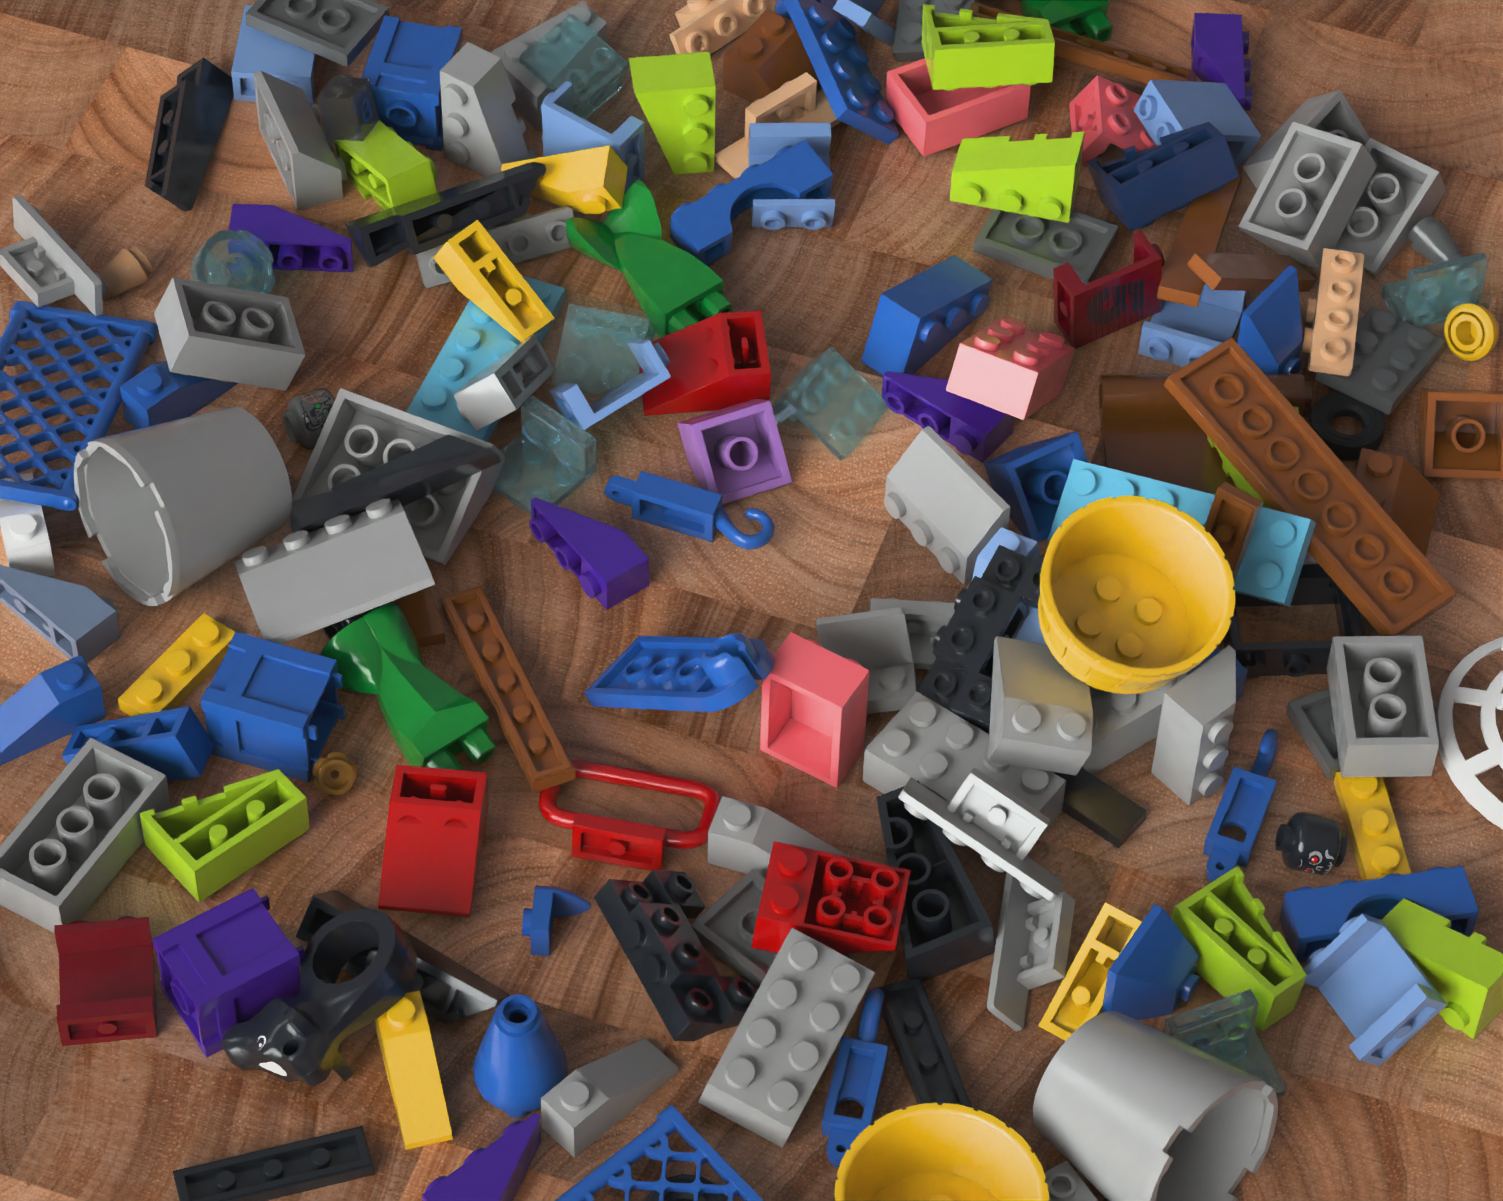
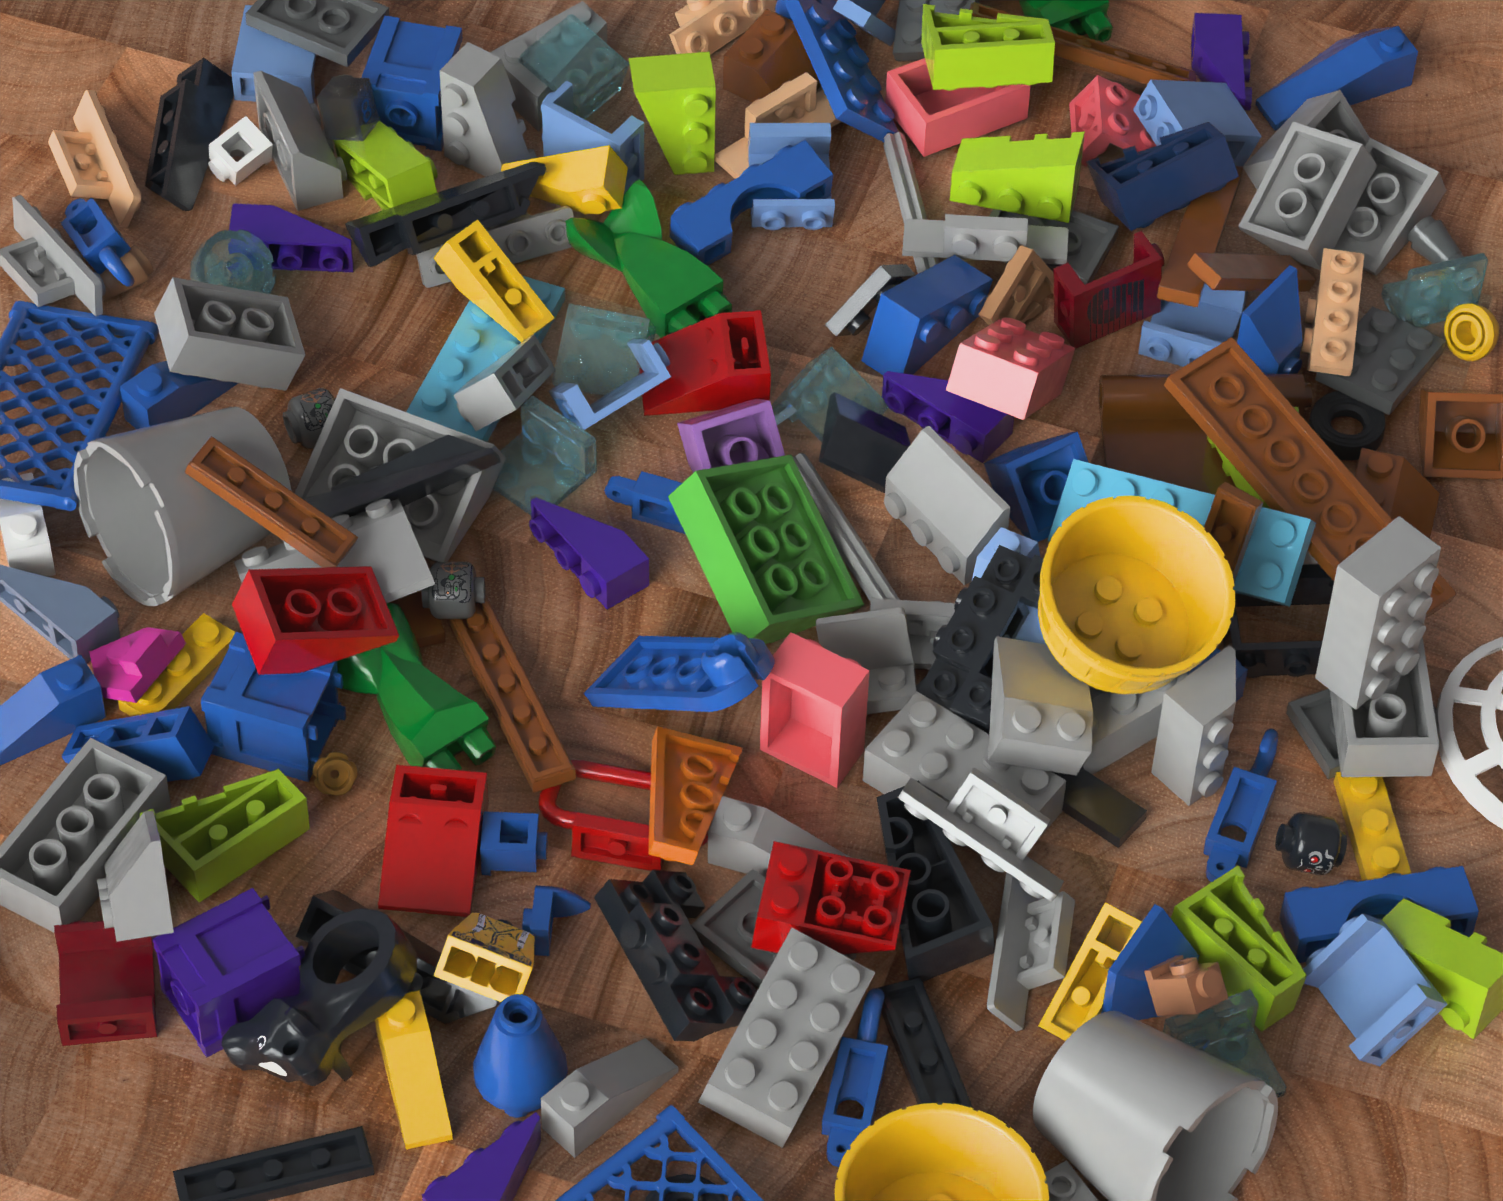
(94, 162): none -> light nougat bracket
(97, 238): none -> blue piece
(134, 662): none -> dark pink plate
(135, 885): none -> light grey slope
(240, 140): none -> white brick
(270, 504): none -> dark orange tile
(311, 616): none -> red slope
(454, 591): none -> dark grey head
(487, 957): none -> yellow torso
(511, 842): none -> blue brick
(686, 791): none -> orange wing
(764, 547): none -> bright green slope
(844, 535): none -> light grey axle
(854, 313): none -> plate
(861, 442): none -> black slope
(906, 187): none -> light grey axle
(983, 238): none -> light grey bracket
(1019, 289): none -> medium nougat wing
(1185, 986): none -> nougat brick
(1356, 65): none -> blue wedge
(1378, 613): none -> light grey brick

